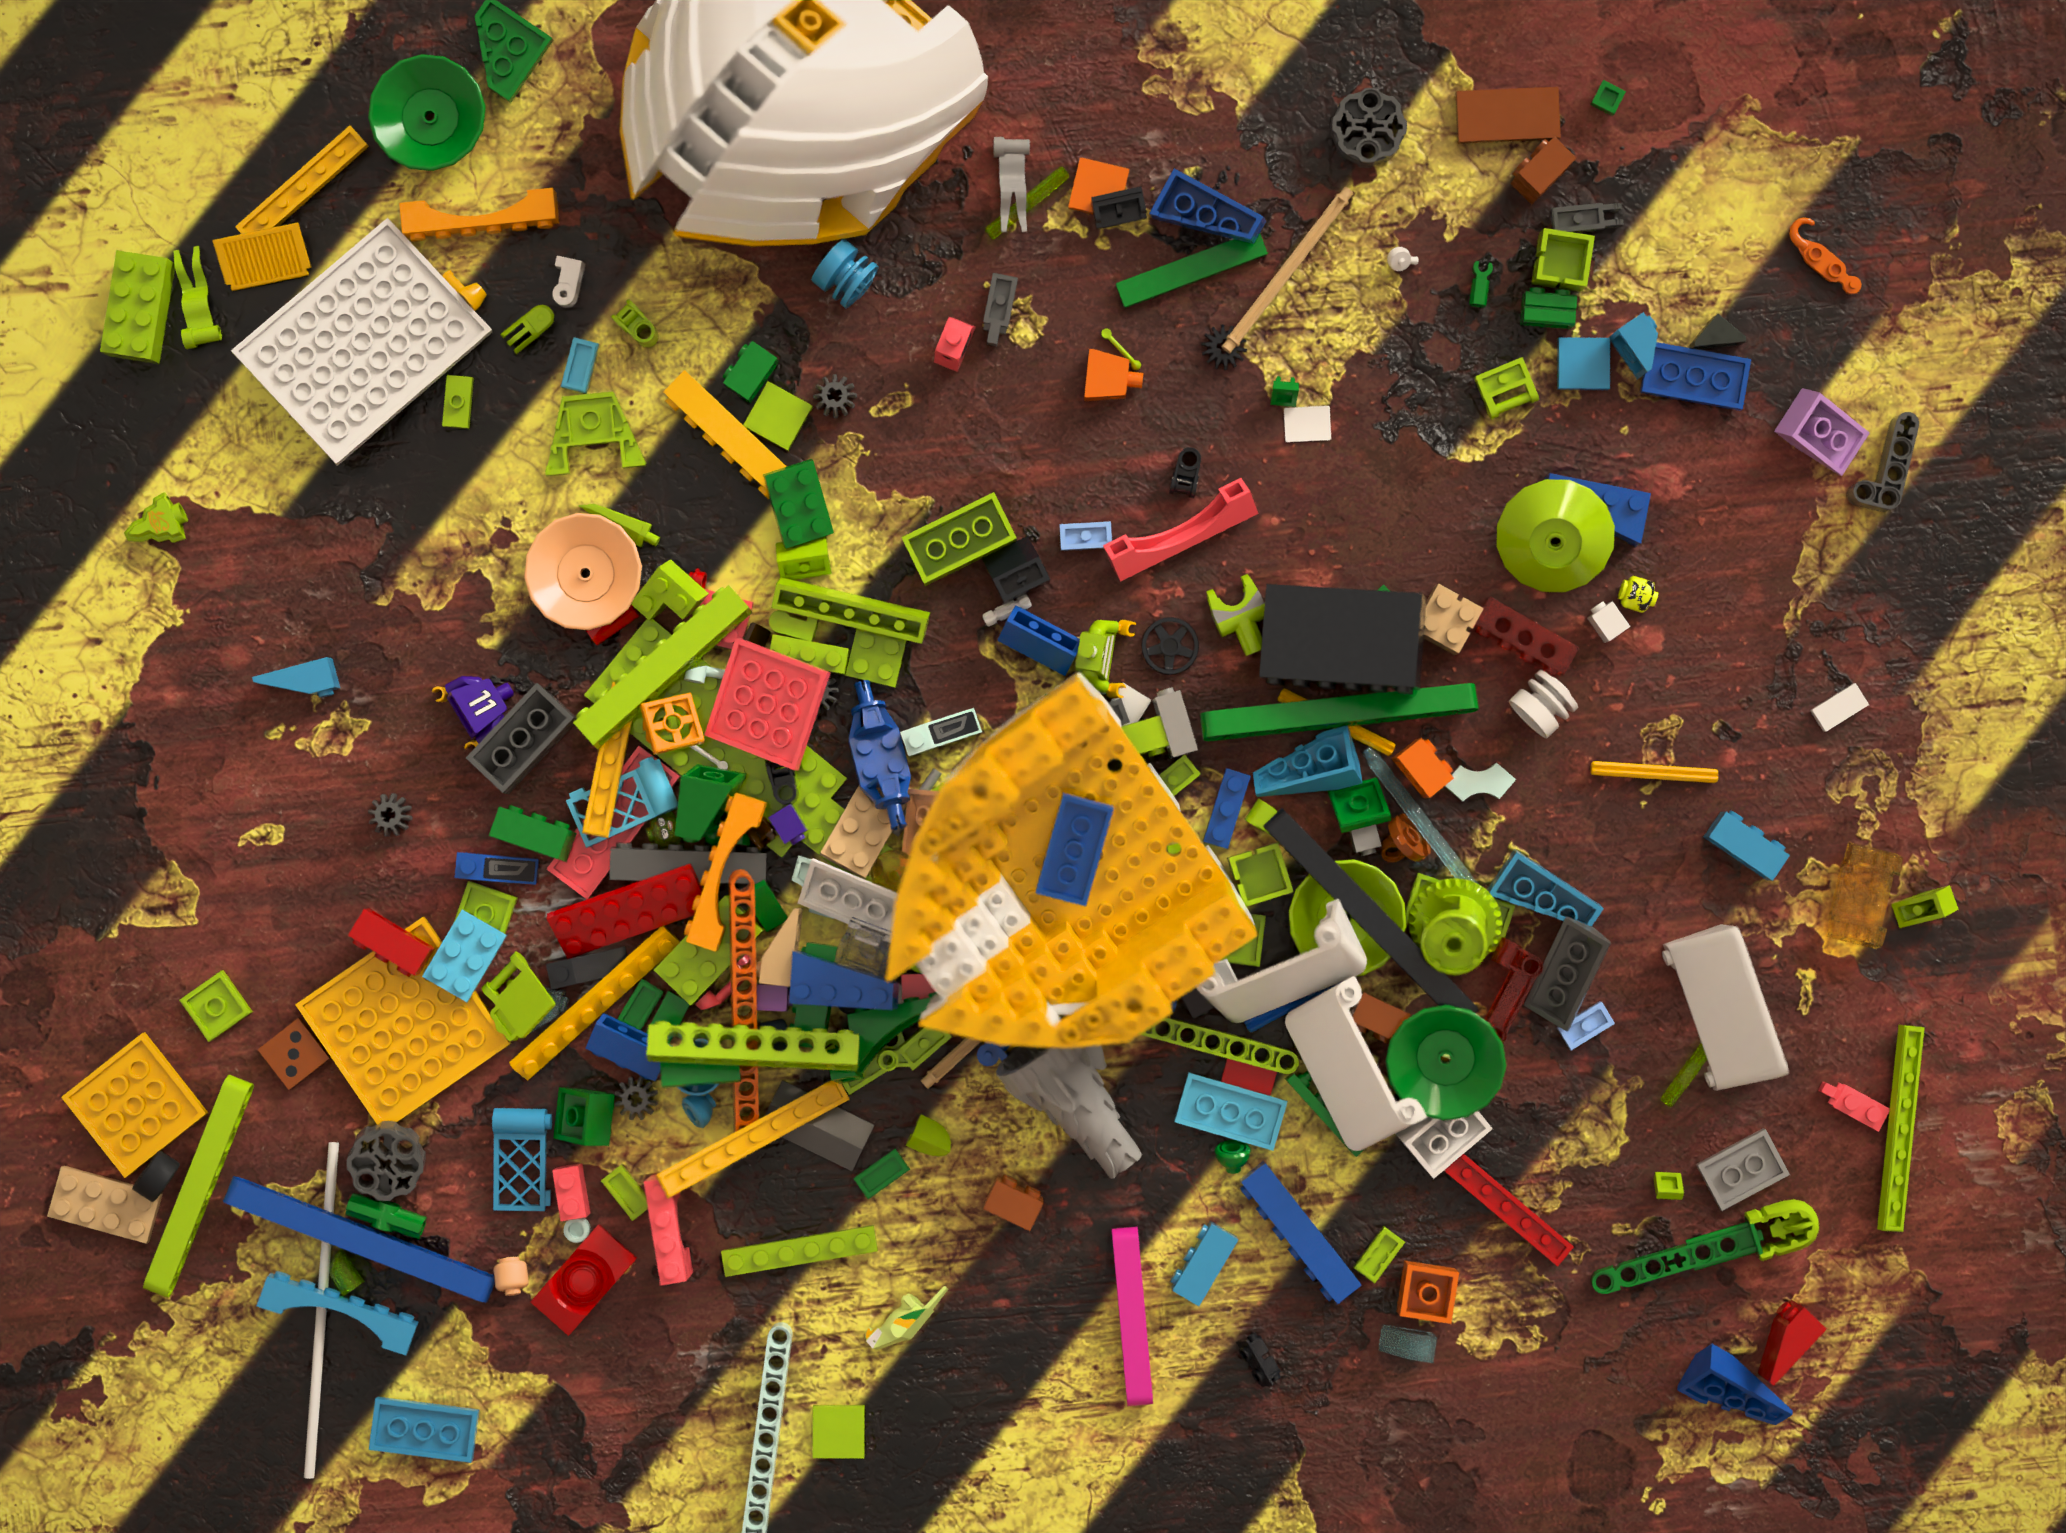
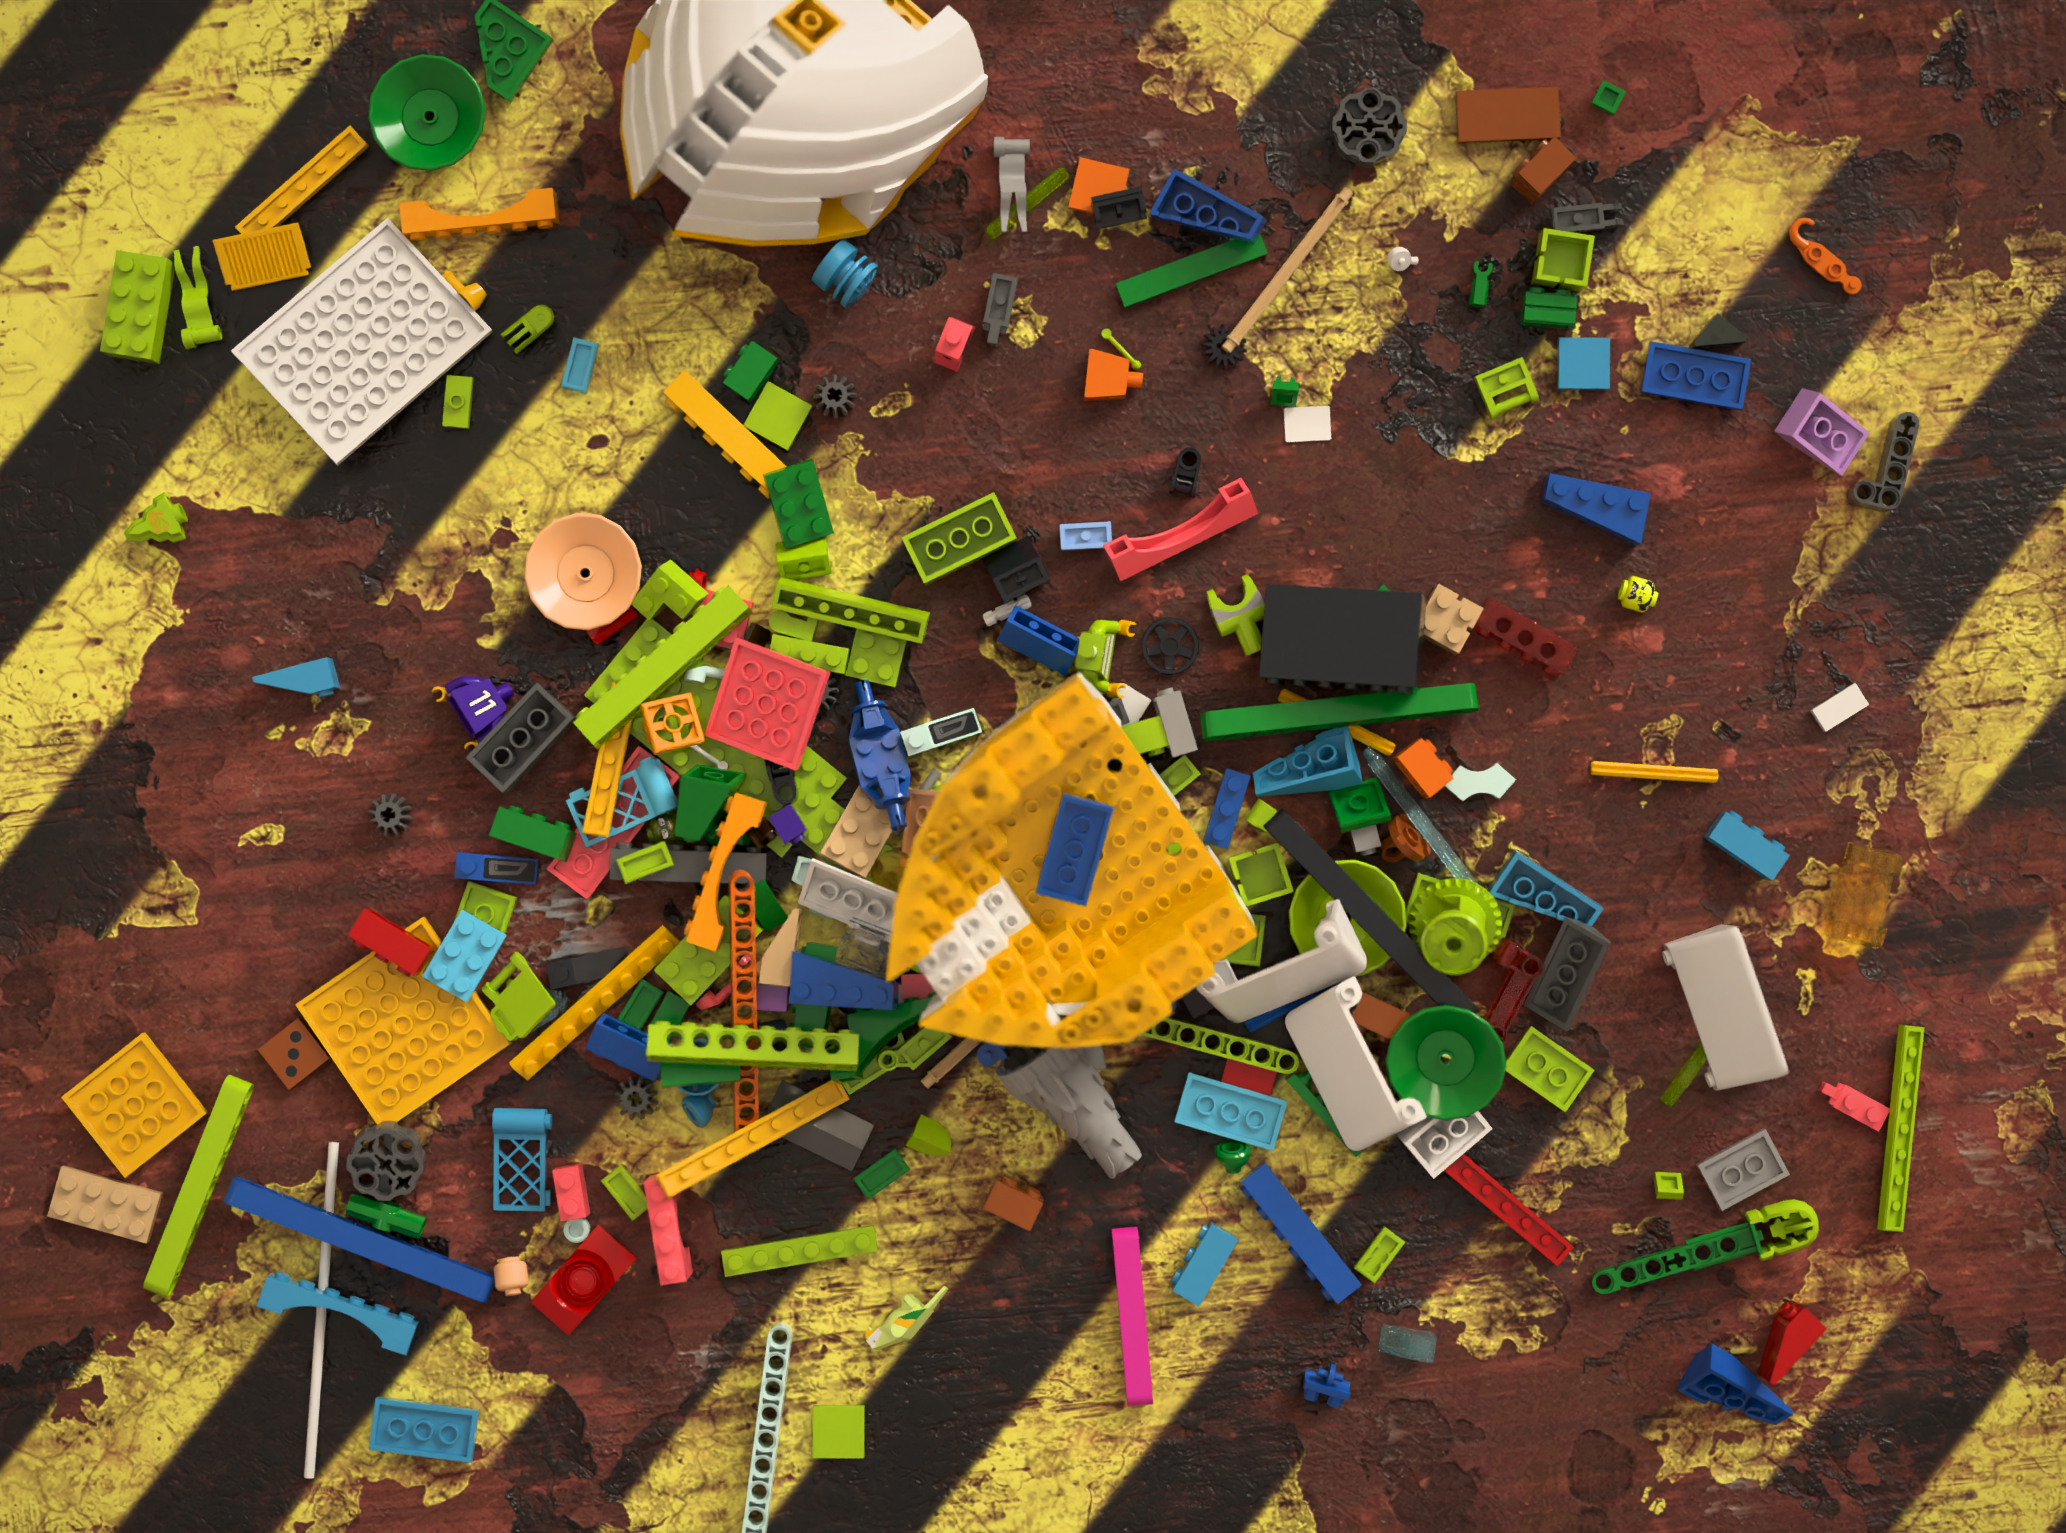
(156, 1176): black tyre -> none
(216, 1006): lime tile -> none
(344, 1273): clear neon green brick -> none
(570, 280): white leg -> none
(584, 1116): green slope -> none
(591, 421): lime wing -> none
(626, 911): red plate -> none
(633, 322): lime piece -> none
(636, 529): lime bar -> none
(645, 862): none -> lime tile
(1263, 1370): black hinge -> none
(1327, 1383): none -> blue hips
(1427, 1292): orange brick -> none
(1547, 699): white wheel -> none
(1547, 1068): none -> lime plate
(1552, 511): lime dish -> none
(1587, 1025): light blue plate -> none
(1607, 621): white brick -> none
(1637, 343): dark azure slope -> none
(1925, 907): lime slope -> none

